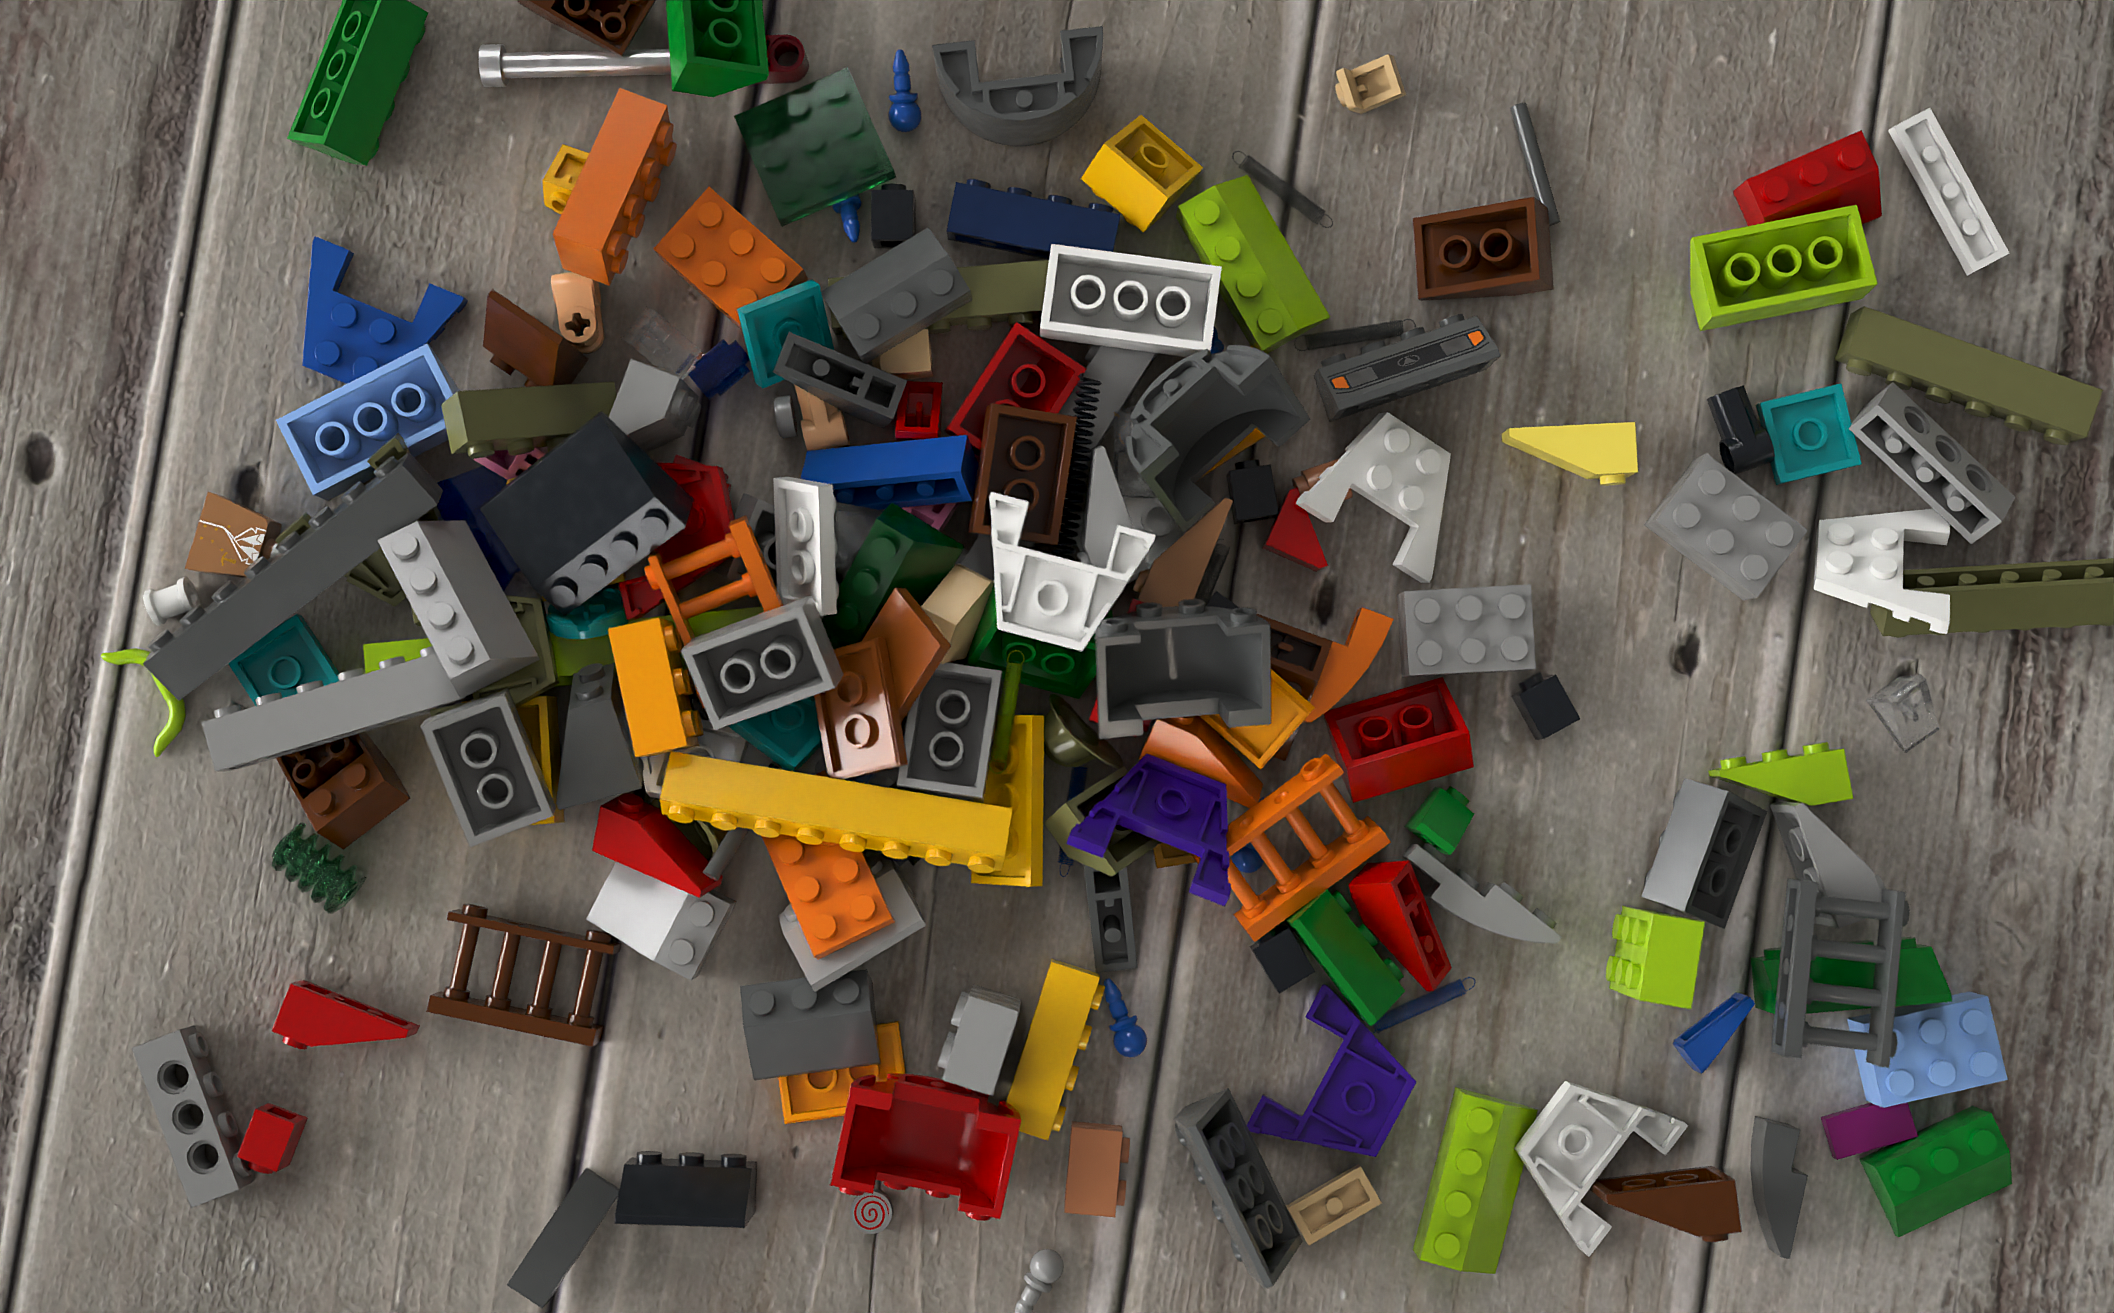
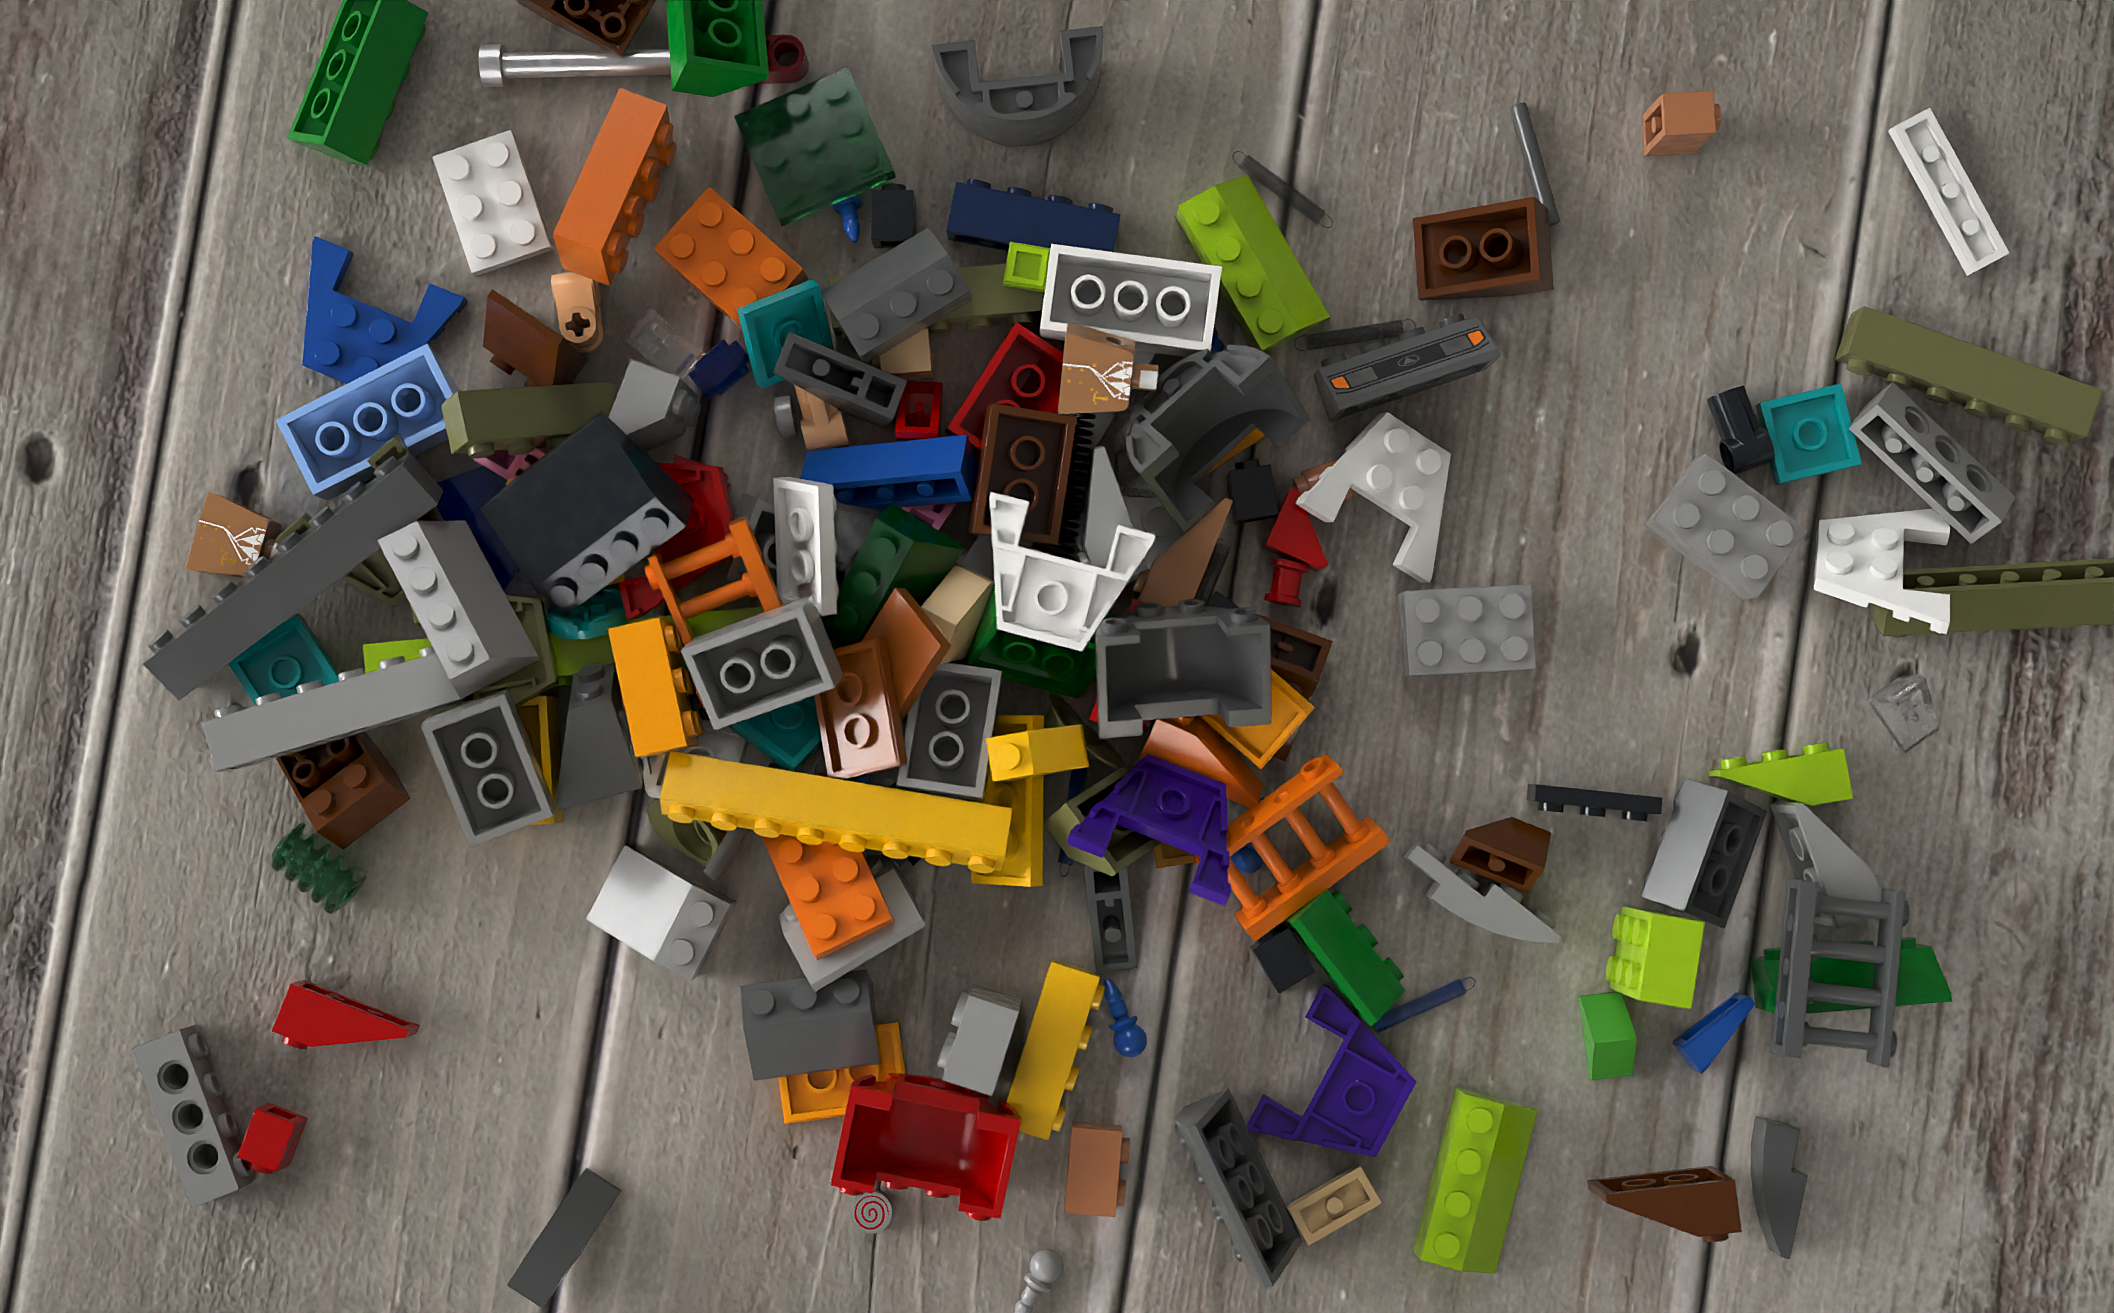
(170, 601): white bush -> none
(176, 708): lime animal -> none
(492, 203): none -> white plate
(496, 1007): reddish brown fence -> none
(562, 177): yellow bracket -> none
(651, 844): red slope -> none
(687, 1190): black slope -> none
(904, 112): blue bar -> none
(1010, 712): lime piece -> none
(1026, 267): none -> lime tile
(1037, 752): none -> yellow slope
(1100, 372): none -> medium nougat torso
(1141, 173): yellow slope -> none
(1286, 582): none -> red bush
(1349, 661): orange slope -> none
(1369, 85): tan bracket -> none
(1399, 739): red slope -> none
(1399, 917): red slope -> none
(1441, 819): green slope -> none
(1504, 852): none -> reddish brown slope
(1544, 705): black brick -> none
(1576, 1142): white wing -> none
(1586, 450): light yellow slope -> none
(1594, 802): none -> black plate
(1607, 1035): none -> bright green slope
(1680, 123): none -> nougat brick
(1779, 268): lime slope -> none
(1815, 182): red slope -> none
(1867, 1128): magenta tile -> none
(1937, 1051): light blue brick -> none
(1939, 1169): green slope -> none

